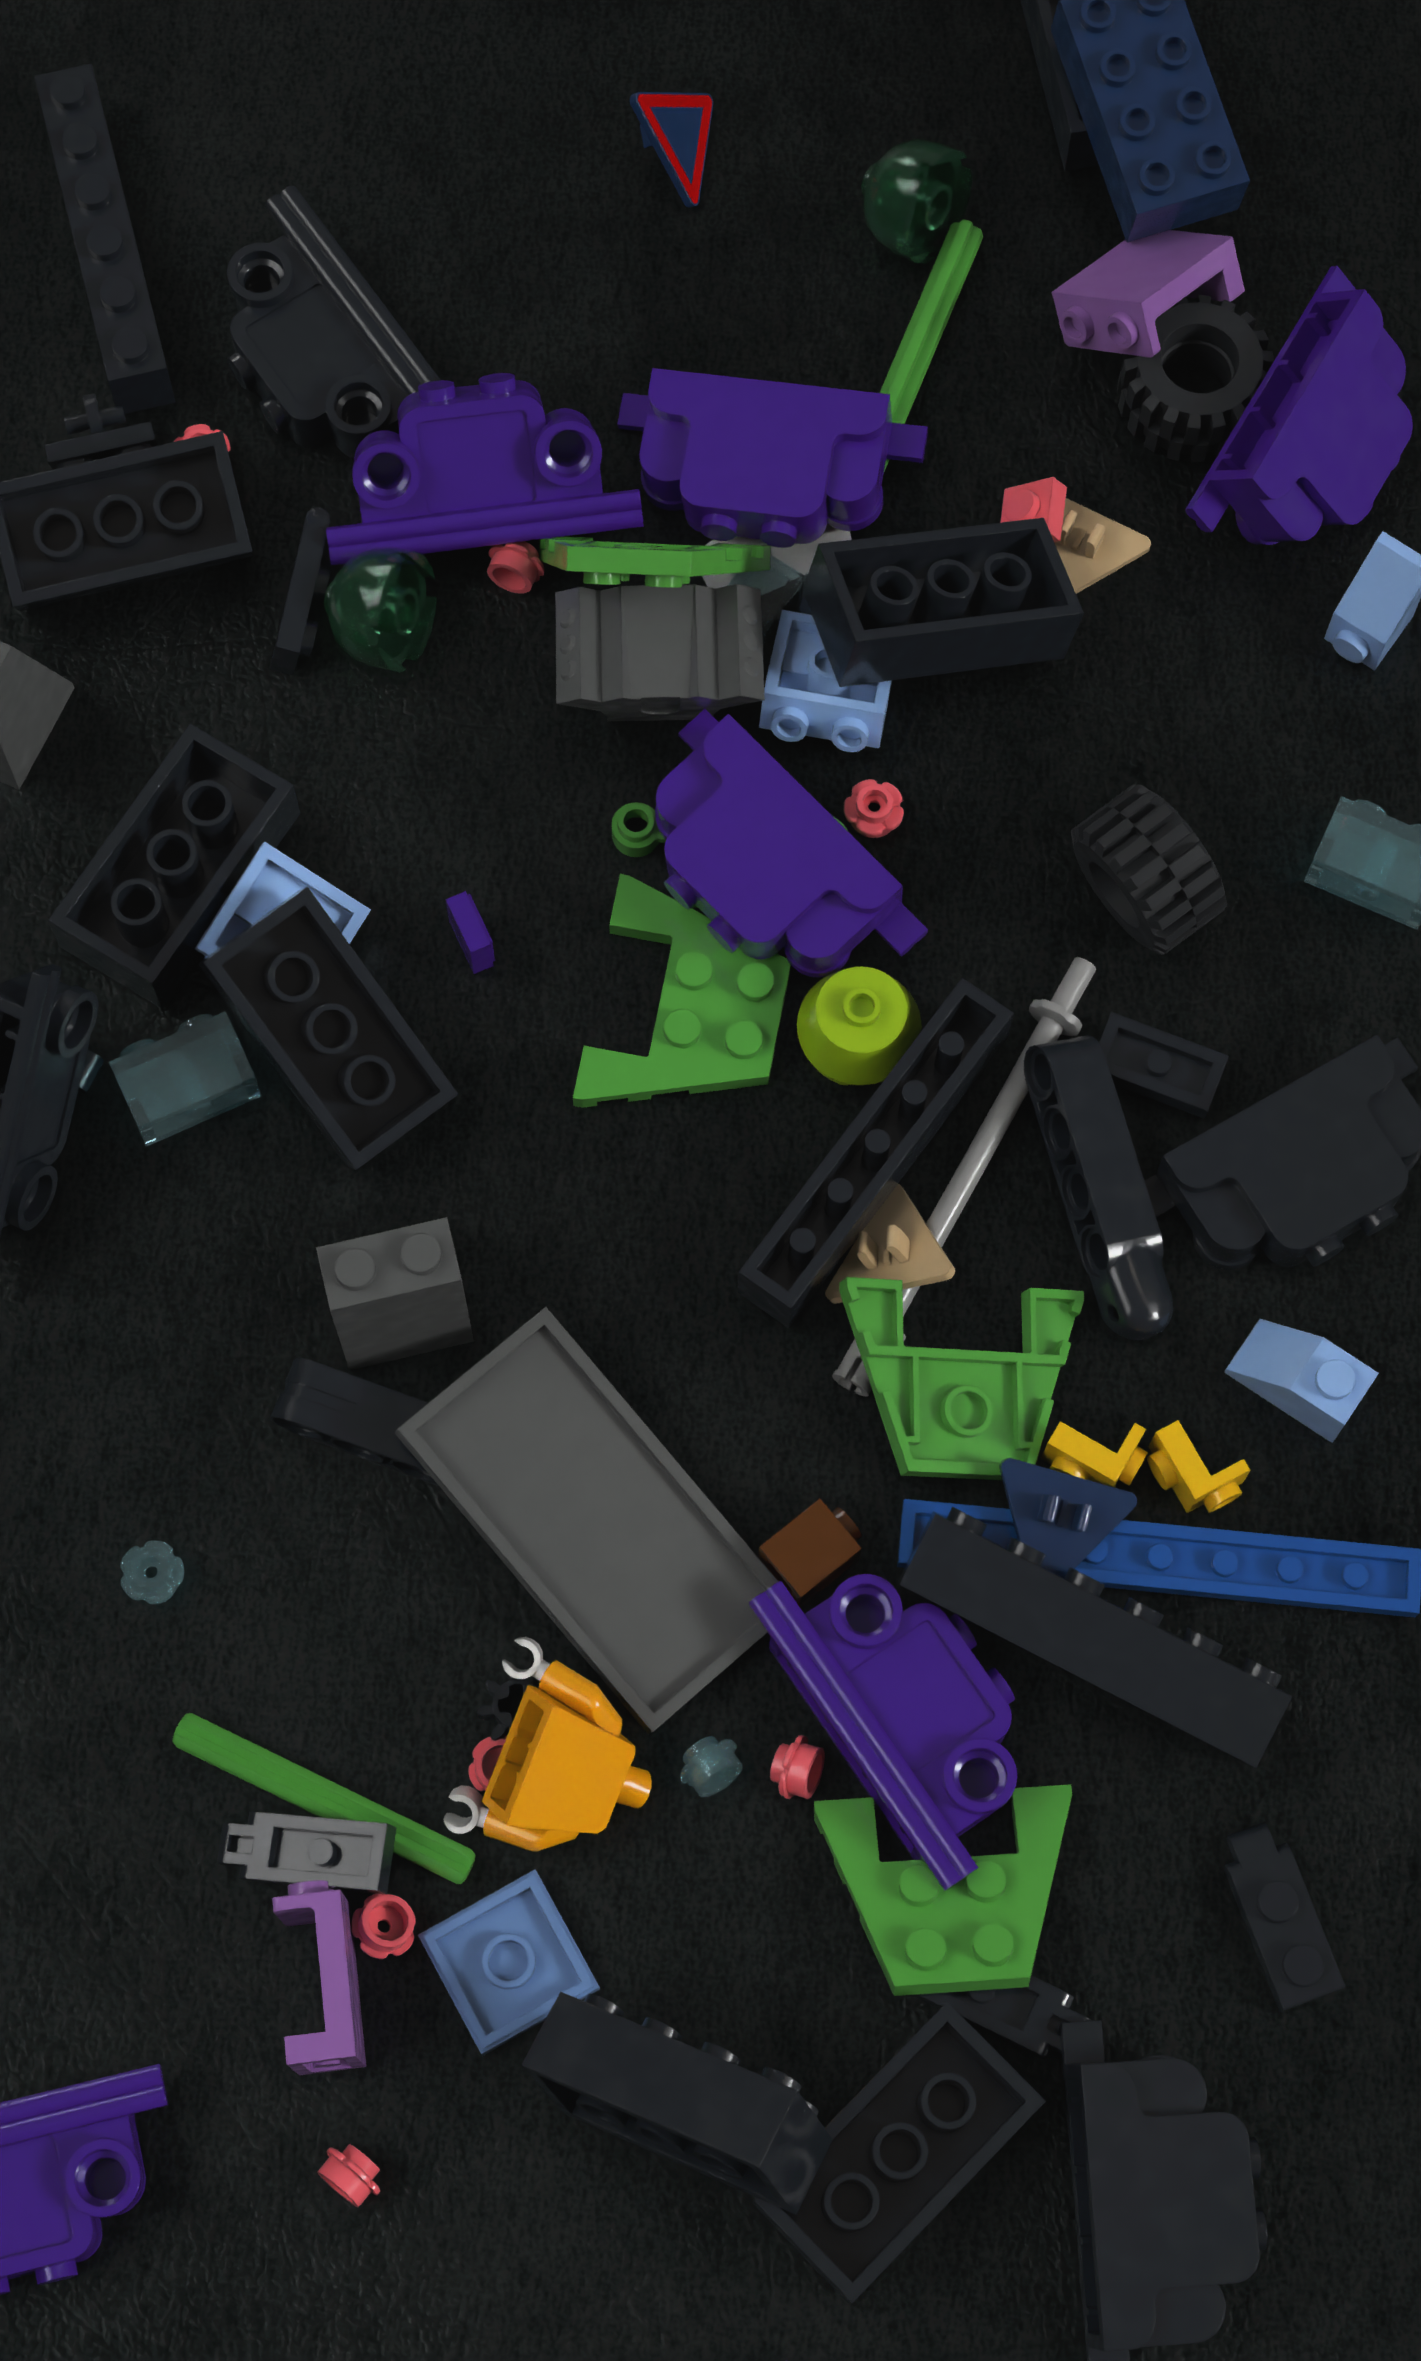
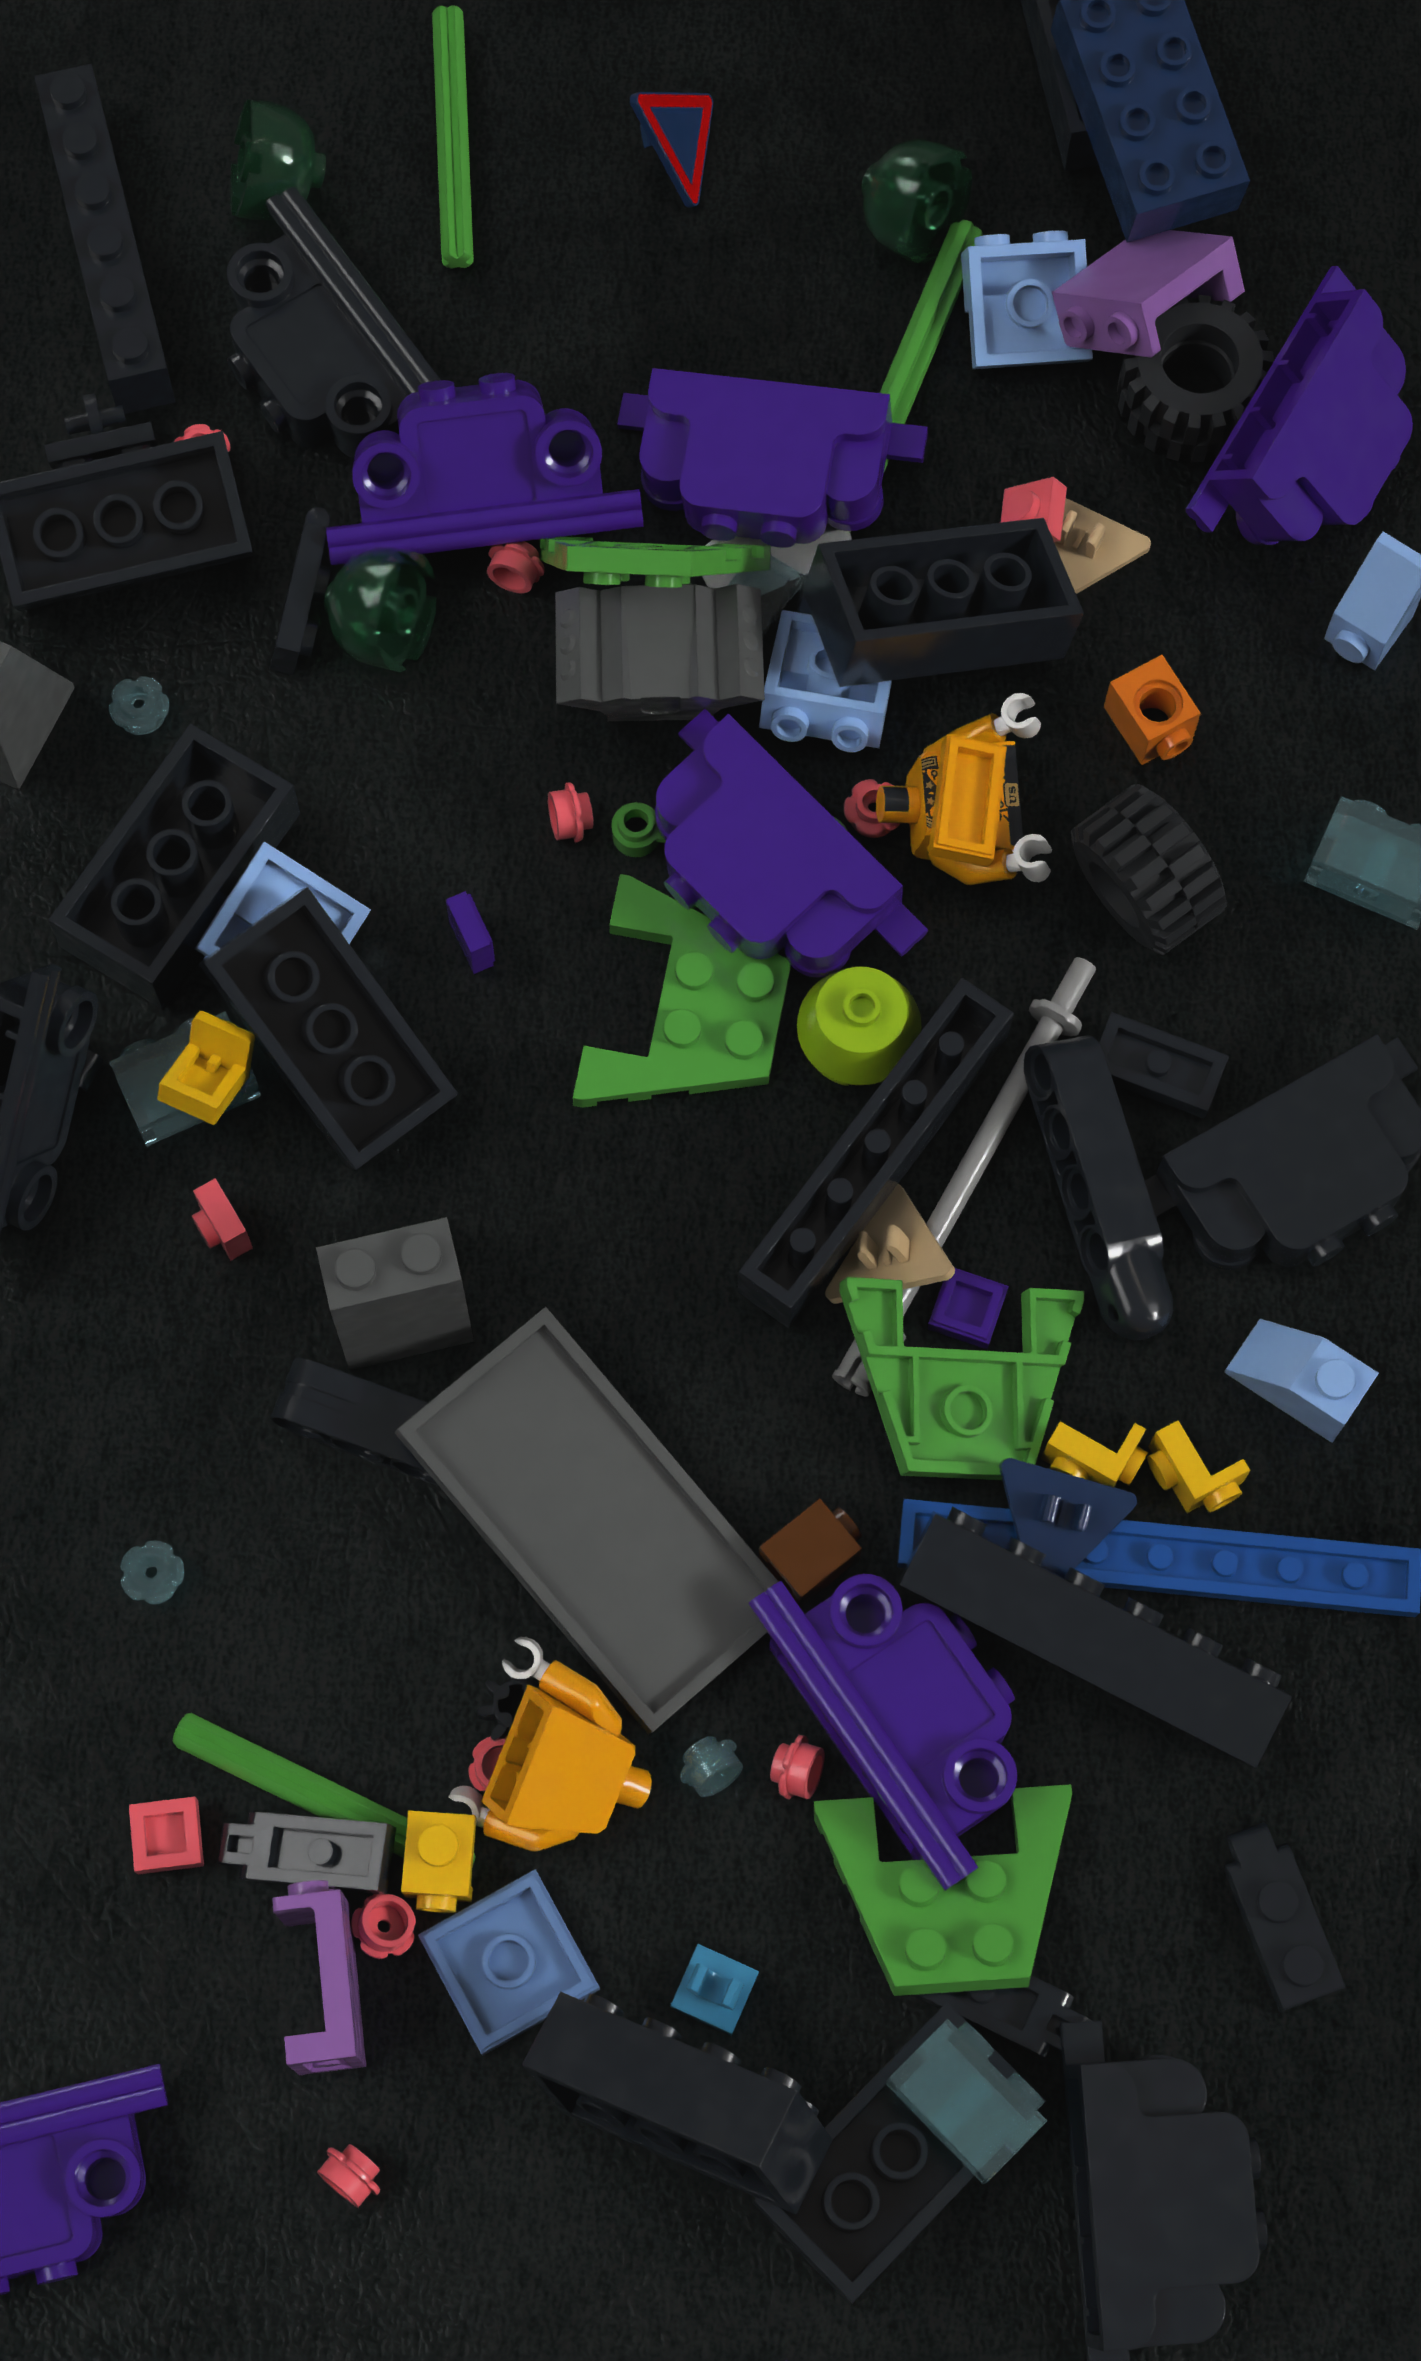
(143, 719): none -> clear light blue plate
(166, 1835): none -> coral plate
(208, 1068): none -> yellow bracket
(219, 1221): none -> coral plate
(272, 157): none -> clear green cylinder
(438, 1860): none -> yellow bracket
(452, 137): none -> bright green axle
(569, 813): none -> coral plate
(714, 1989): none -> dark azure tile
(916, 802): none -> torso
(967, 800): none -> light orange tile
(968, 1308): none -> dark purple tile
(968, 2099): none -> clear light blue brick
(1013, 302): none -> light blue plate
(1159, 688): none -> orange brick

